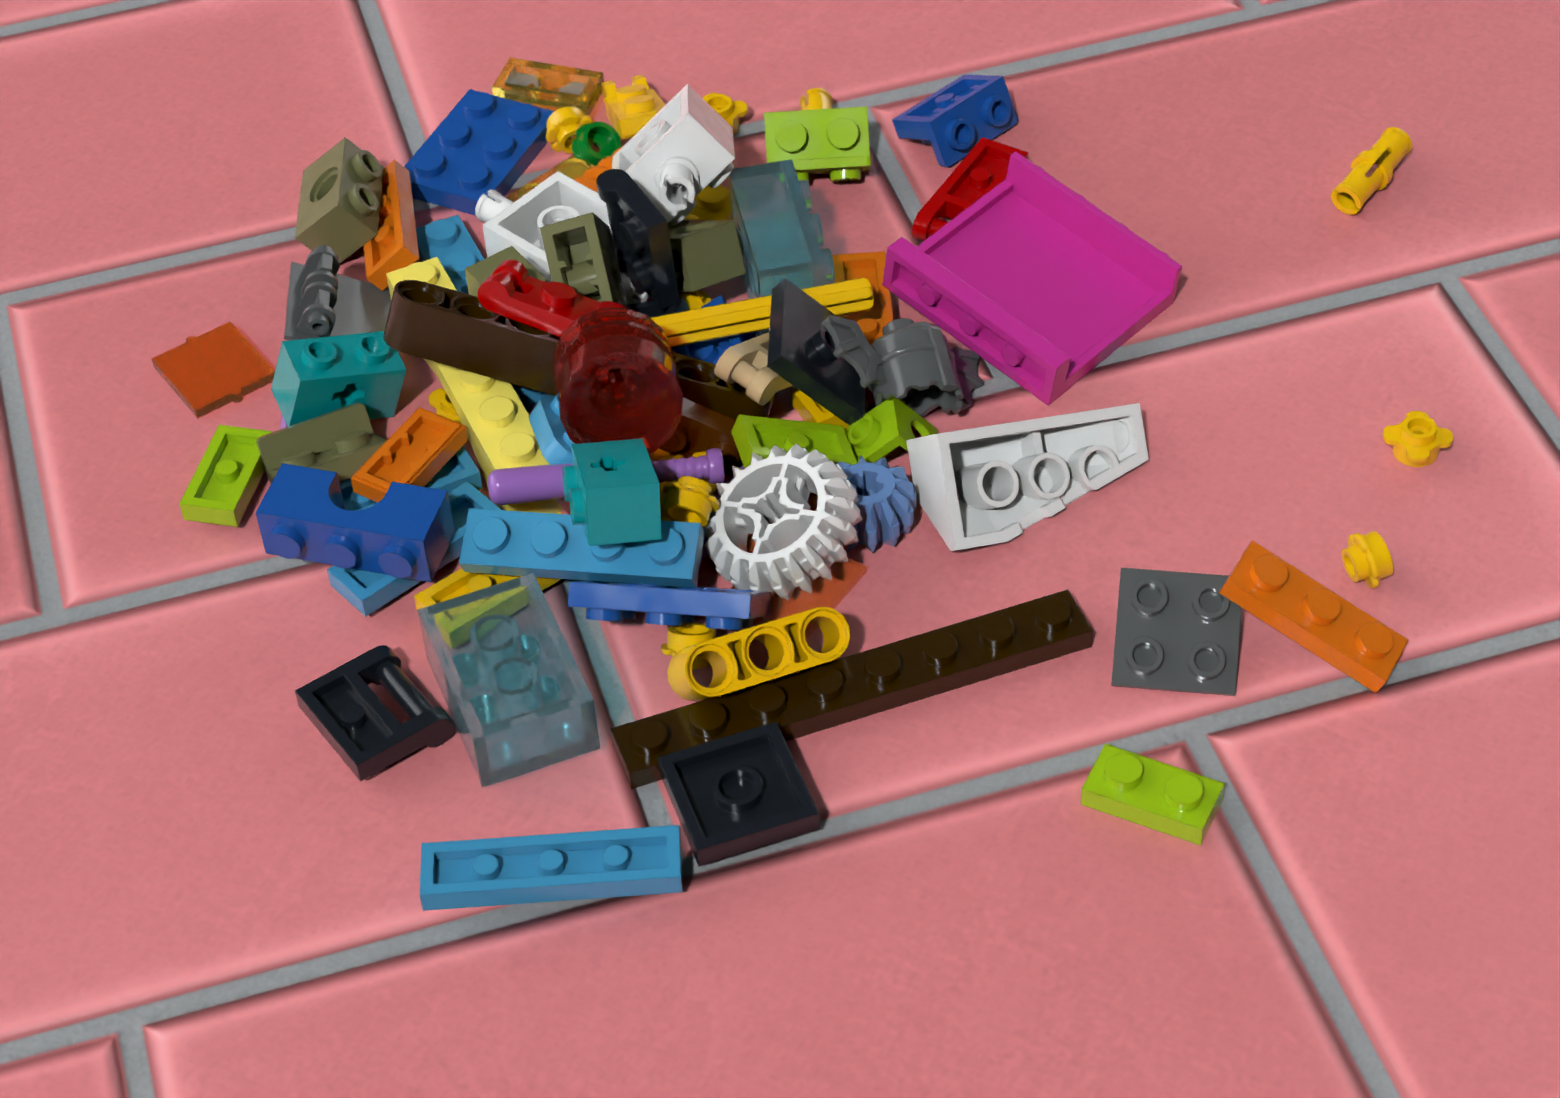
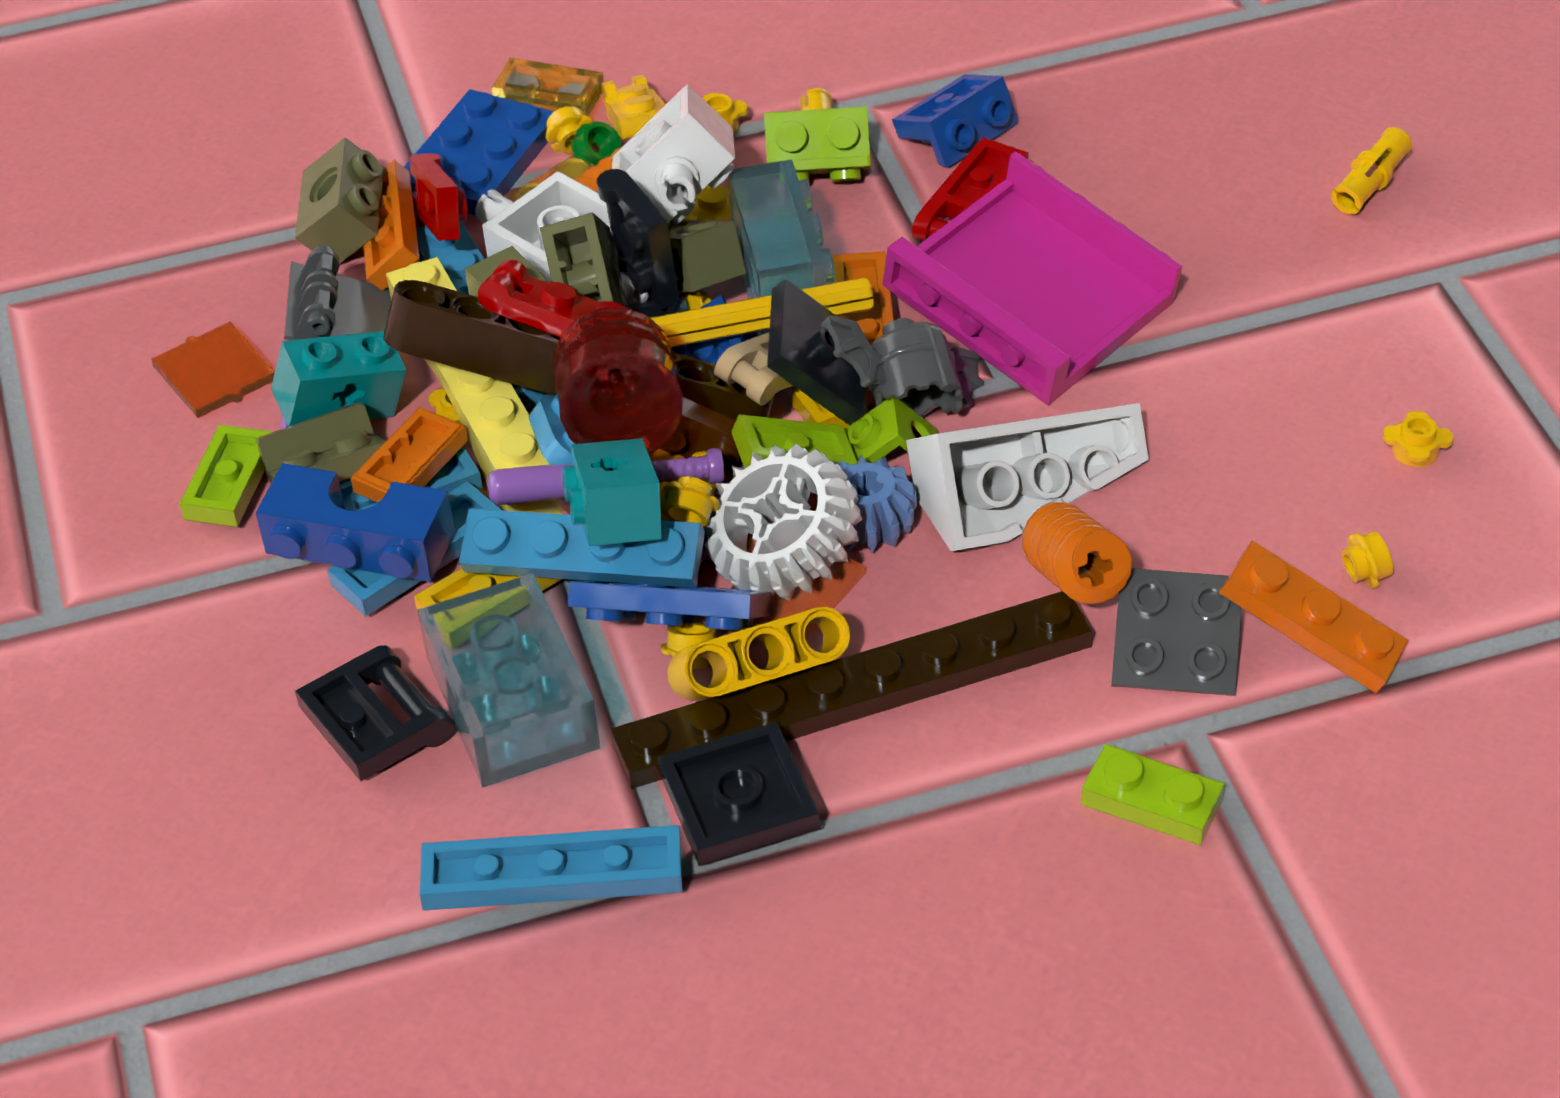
(437, 197): none -> red plate
(1076, 553): none -> orange piece

